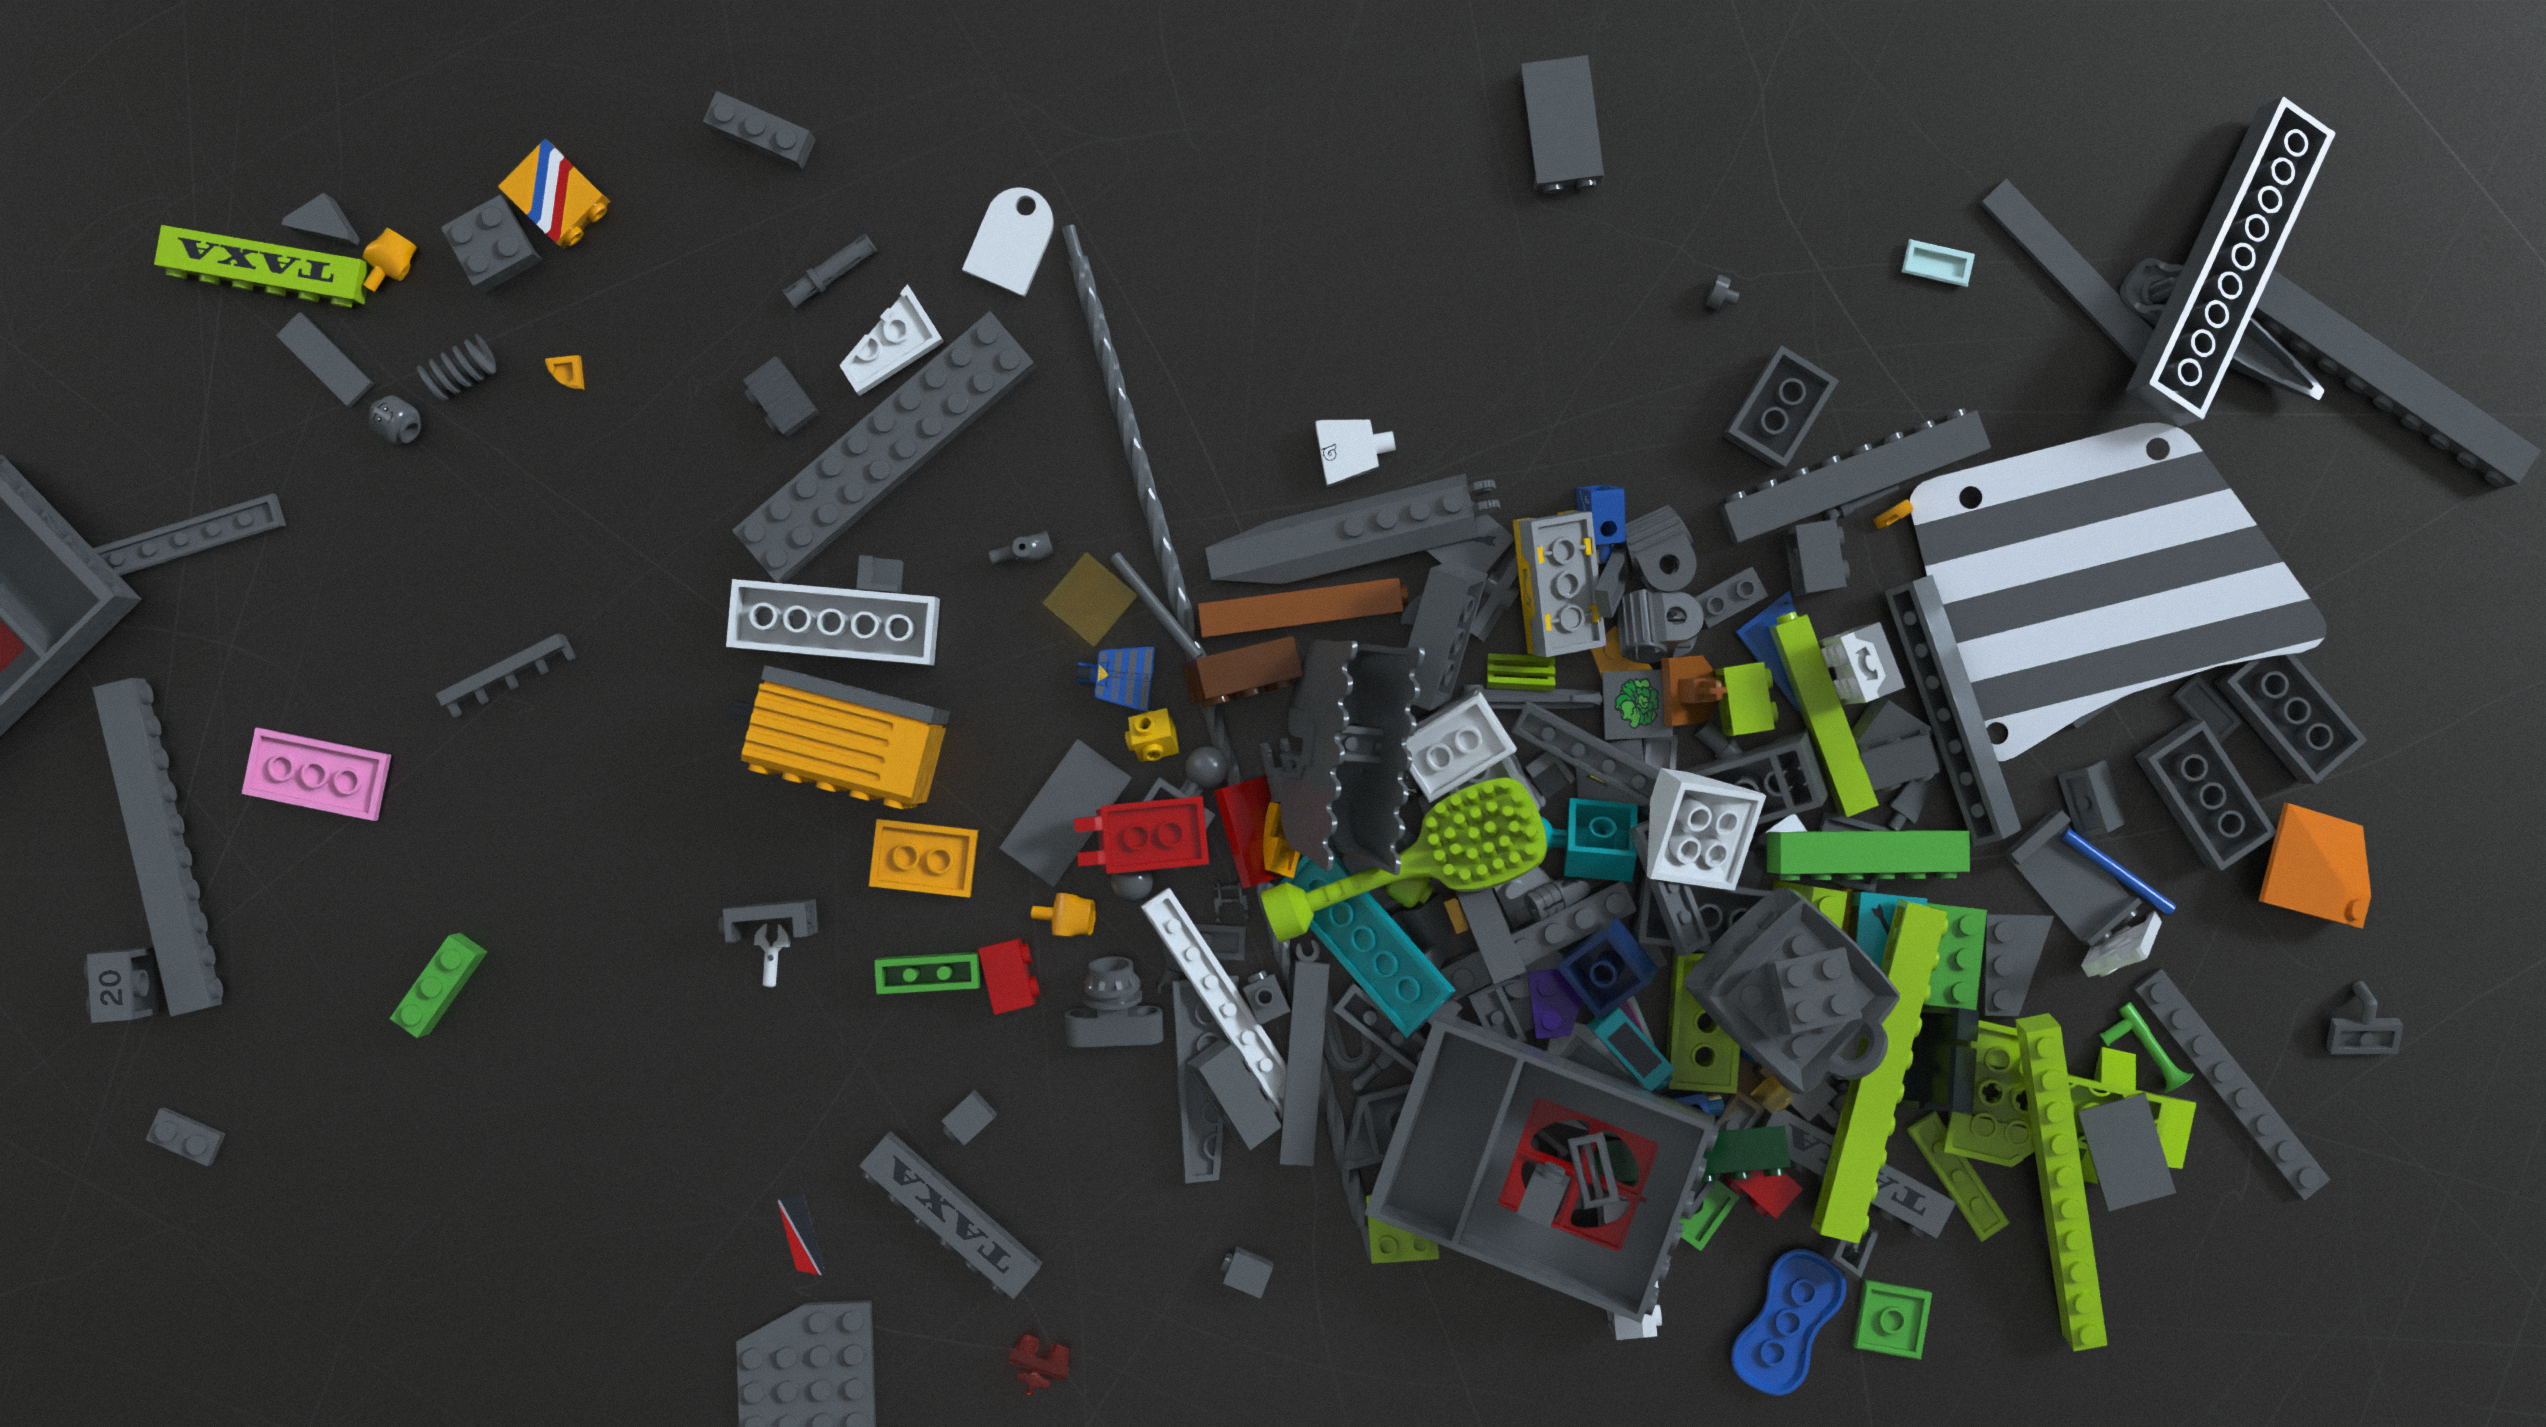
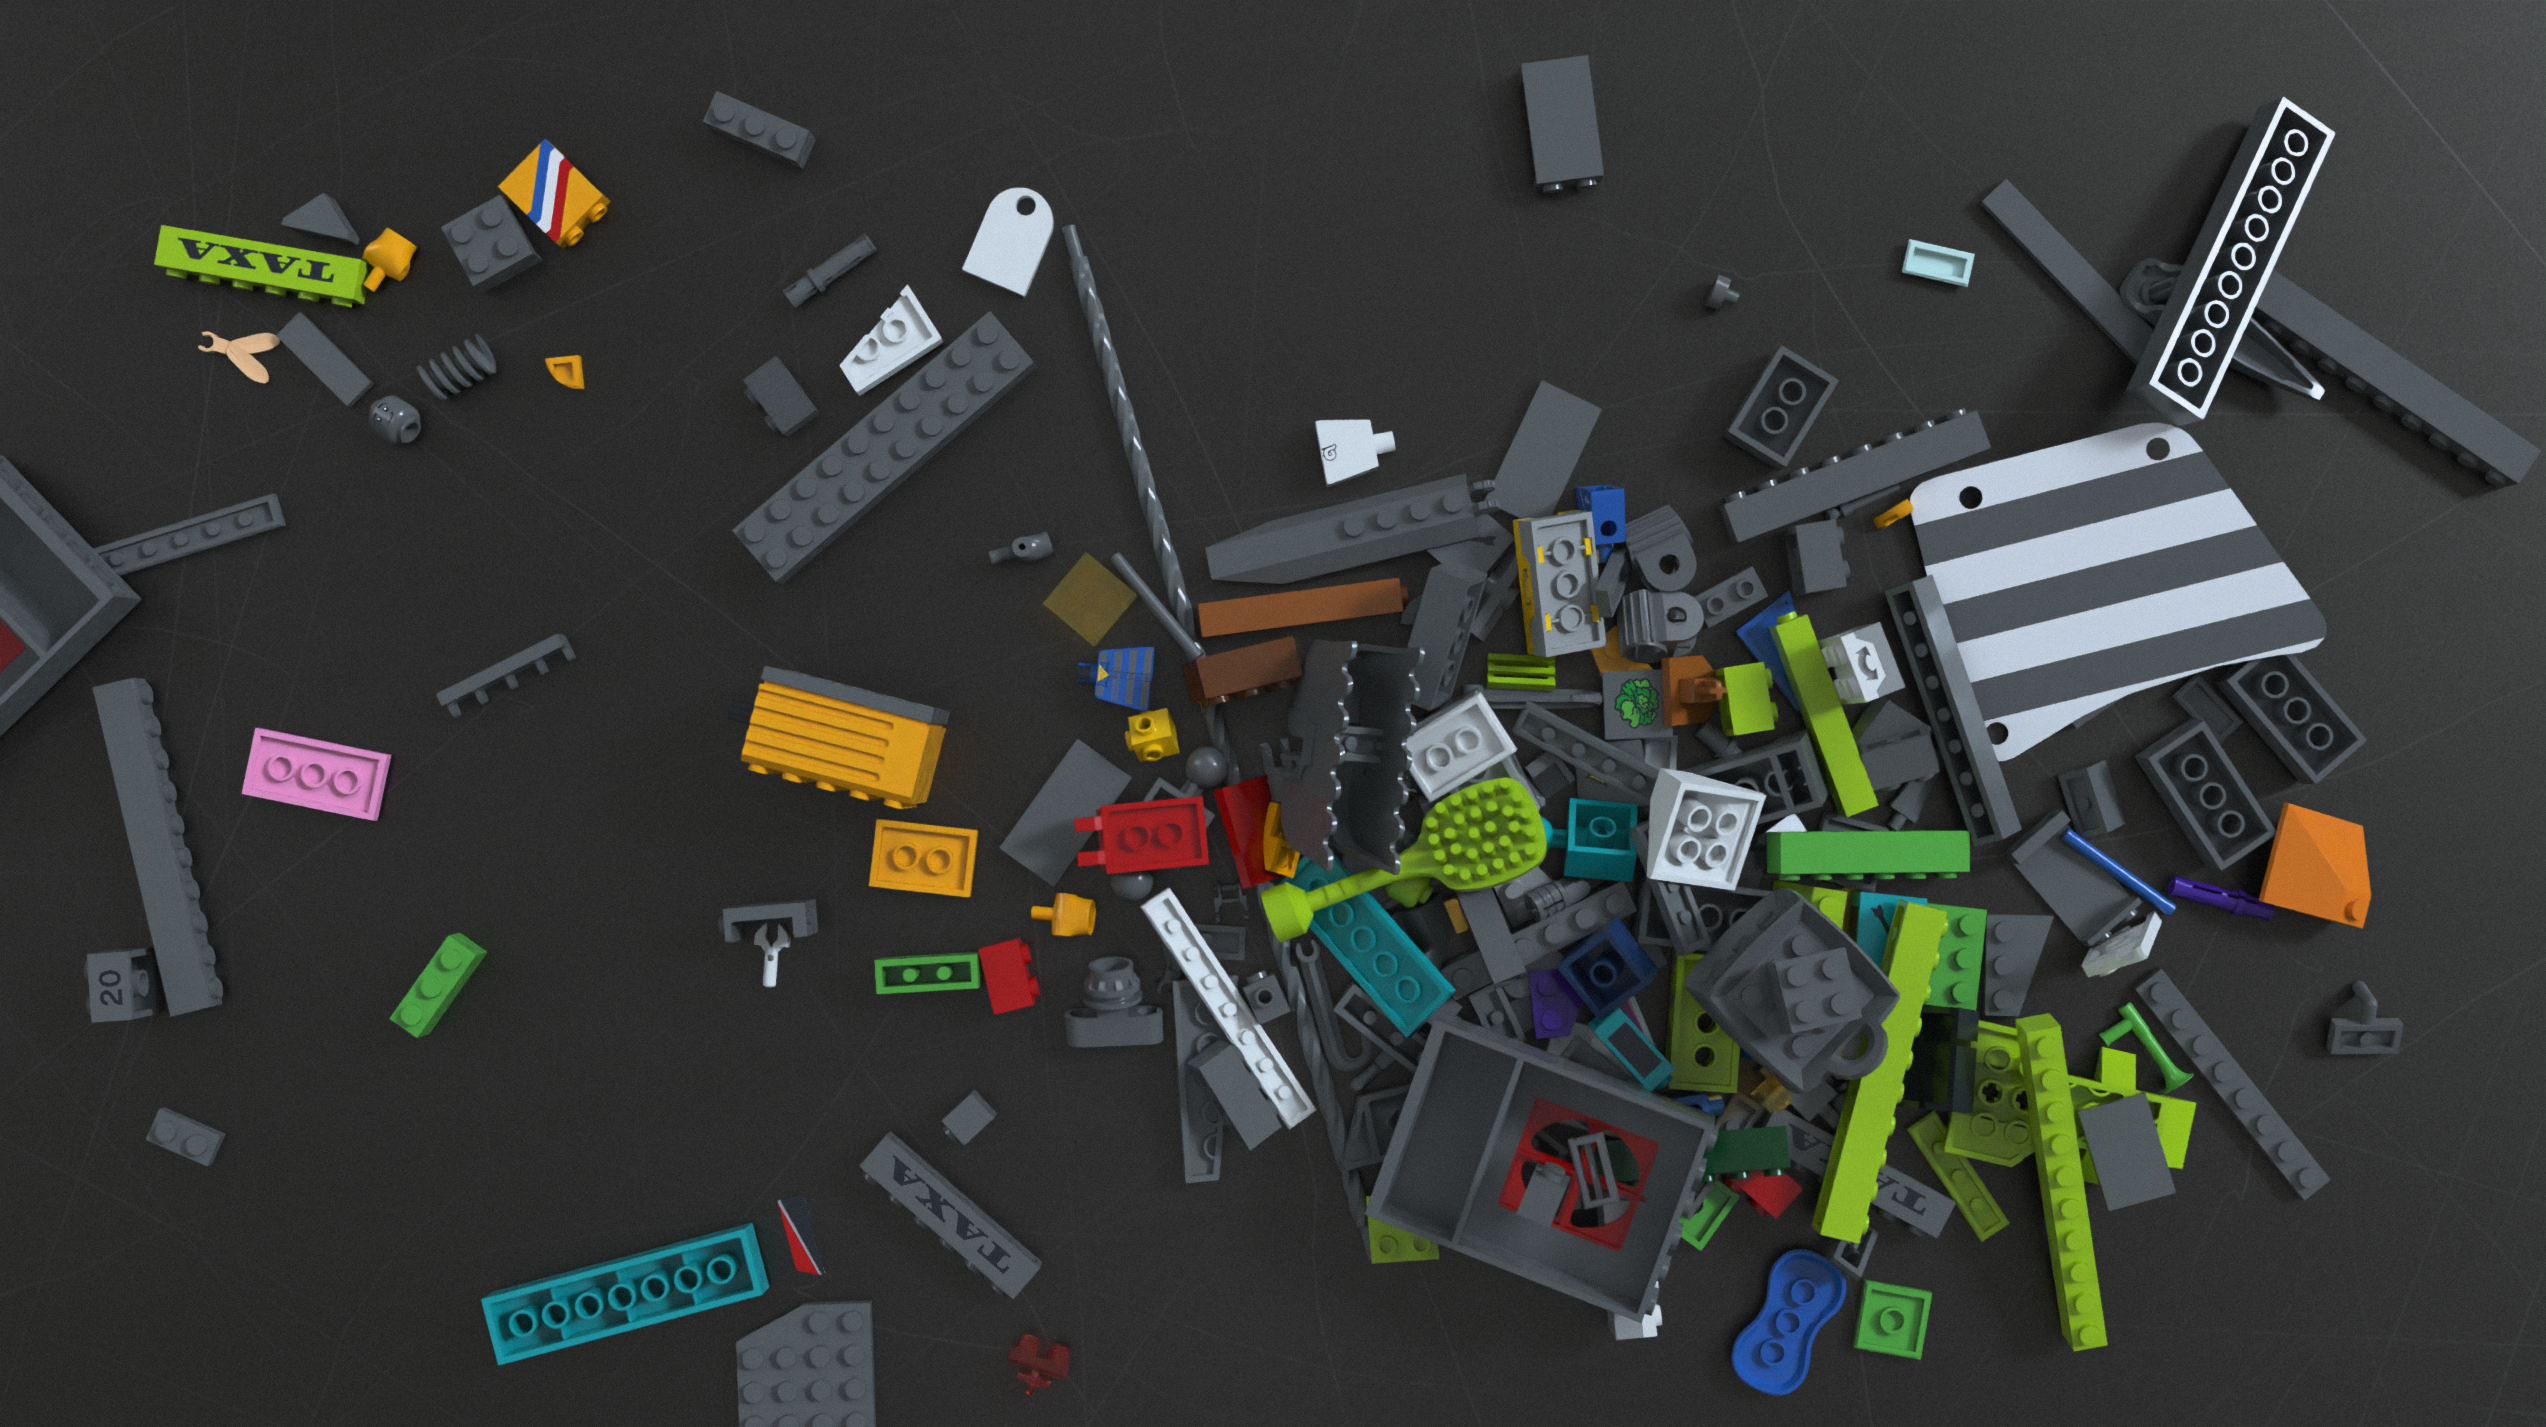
(240, 352): none -> light nougat piece
(625, 1293): none -> teal brick
(833, 622): white brick -> none
(879, 574): dark grey panel -> none
(1246, 1271): dark grey brick -> none
(1304, 1063): dark grey tile -> none
(1543, 453): none -> dark grey tile
(2236, 901): none -> dark purple pin

